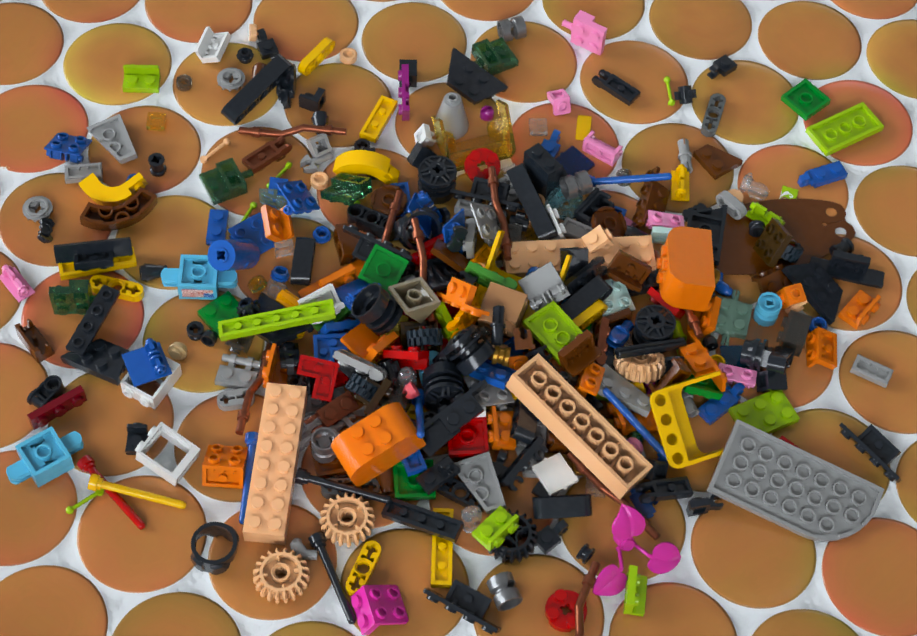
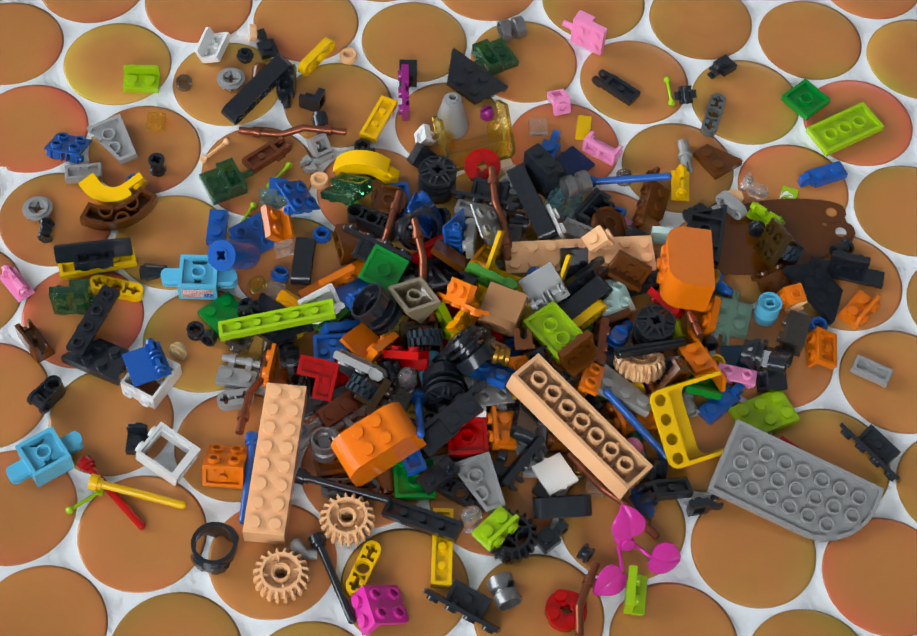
(57, 407): dark red plate -> none
(412, 391): coral hinge -> none
(457, 238): black piece -> none
(498, 325): black axle -> none
(663, 219): bright pink hinge -> none

